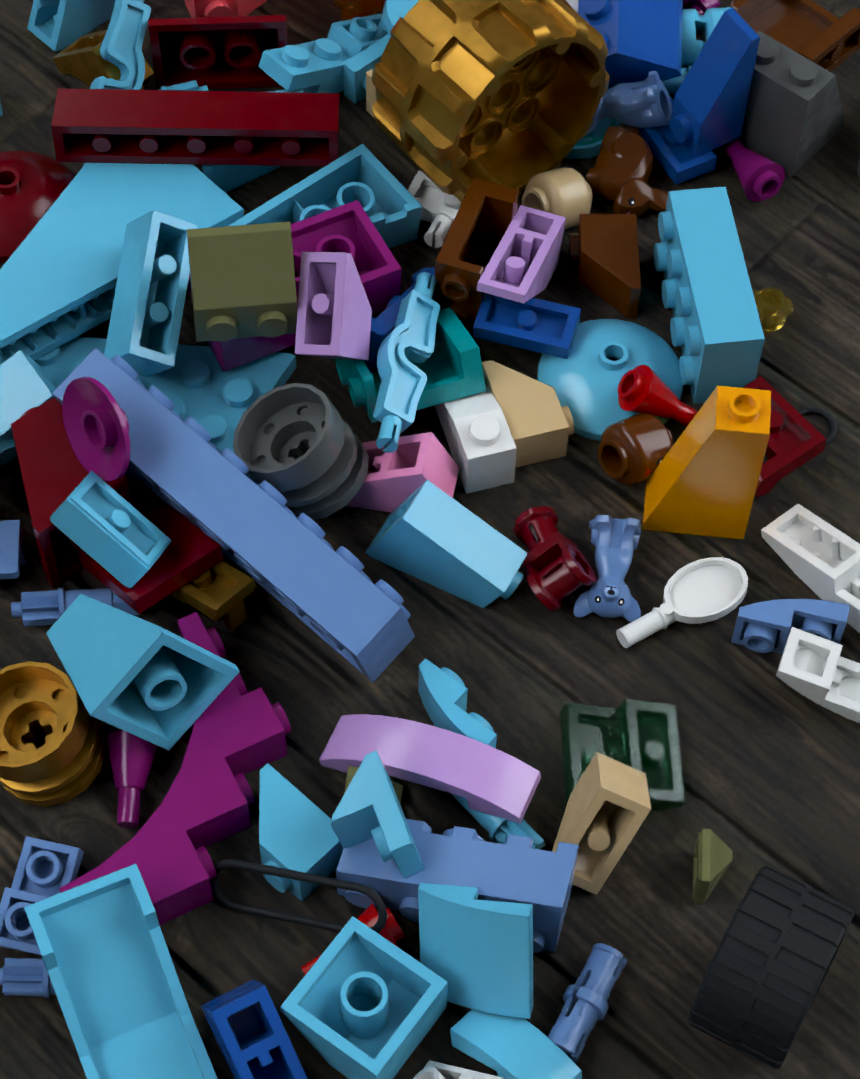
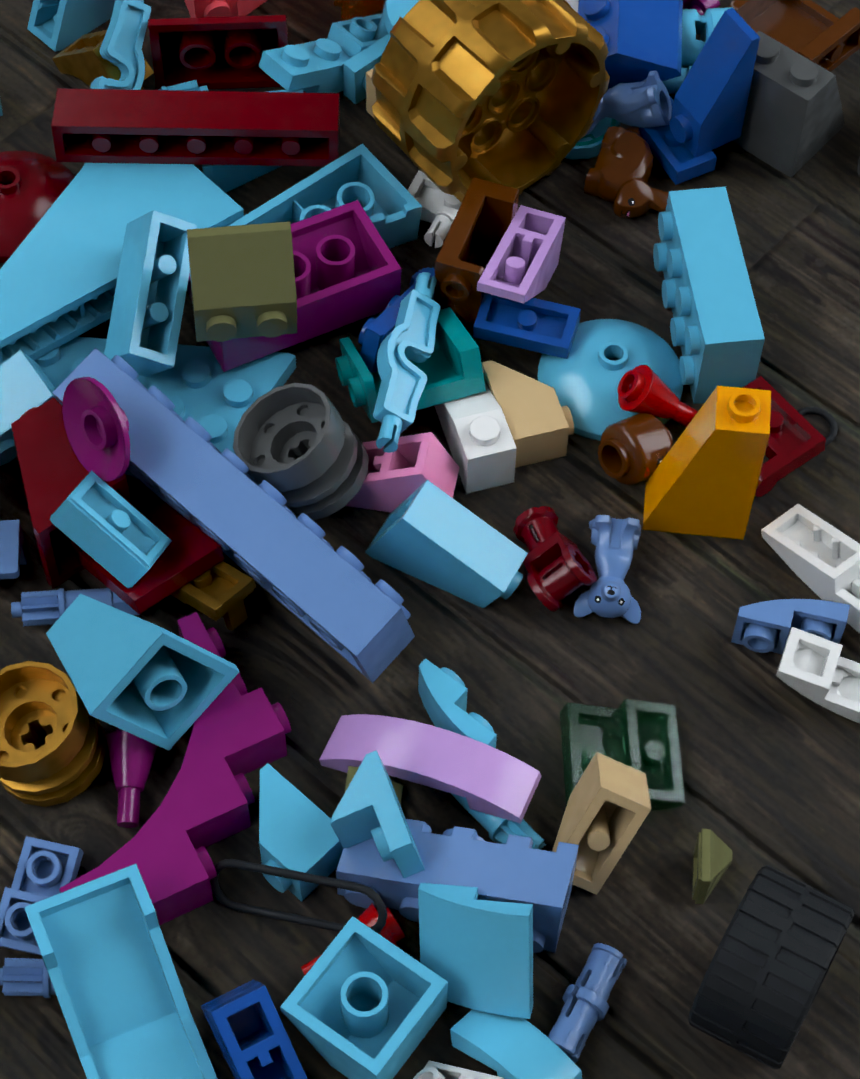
(332, 308): lavender slope -> none
(559, 193): tan head -> none
(609, 259): reddish brown slope -> none
(692, 596): white piece -> none
(757, 174): magenta cone -> none
(772, 308): clear yellow plate -> none

